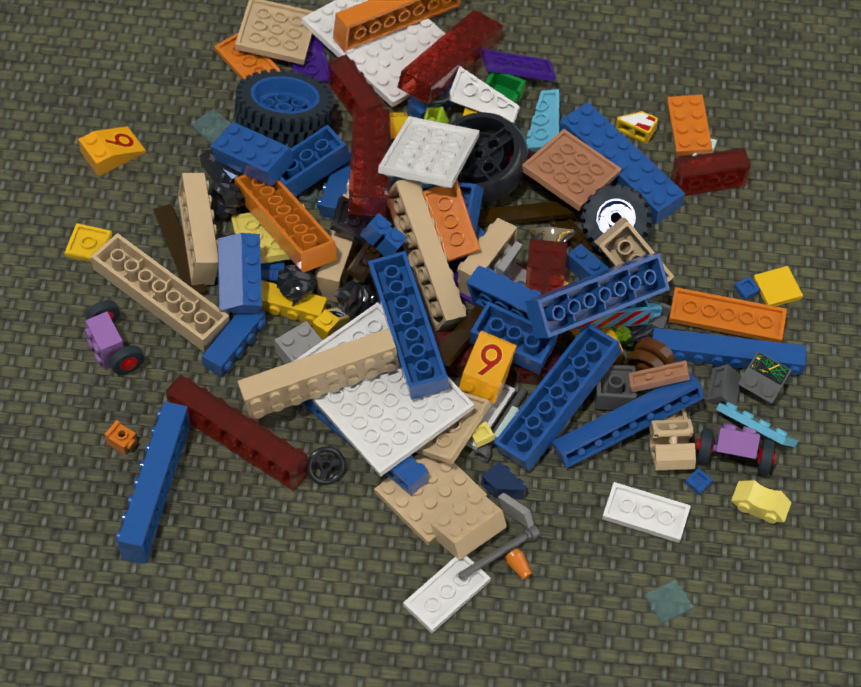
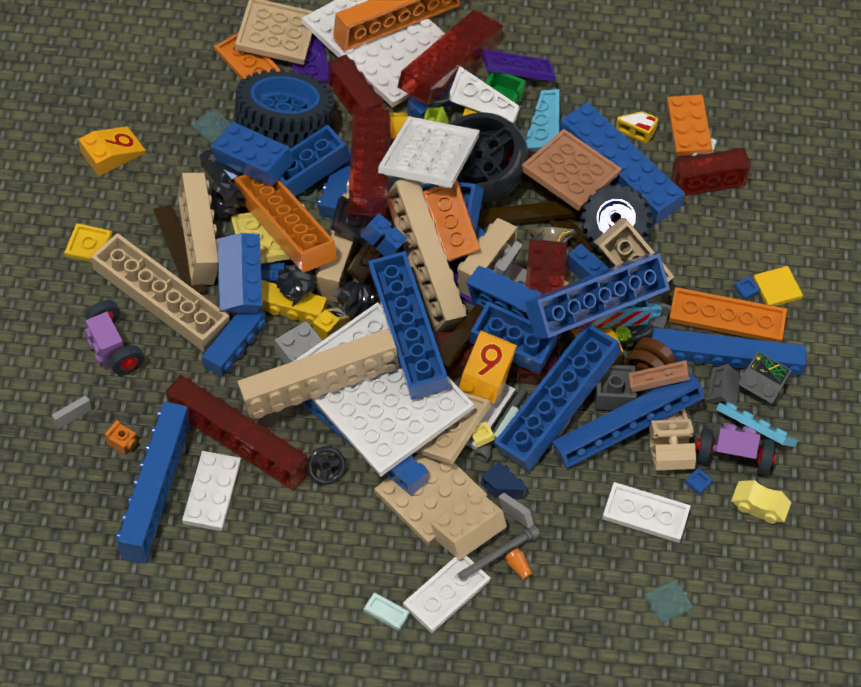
(71, 412): none -> light grey tile
(211, 491): none -> white plate
(386, 611): none -> light aqua tile

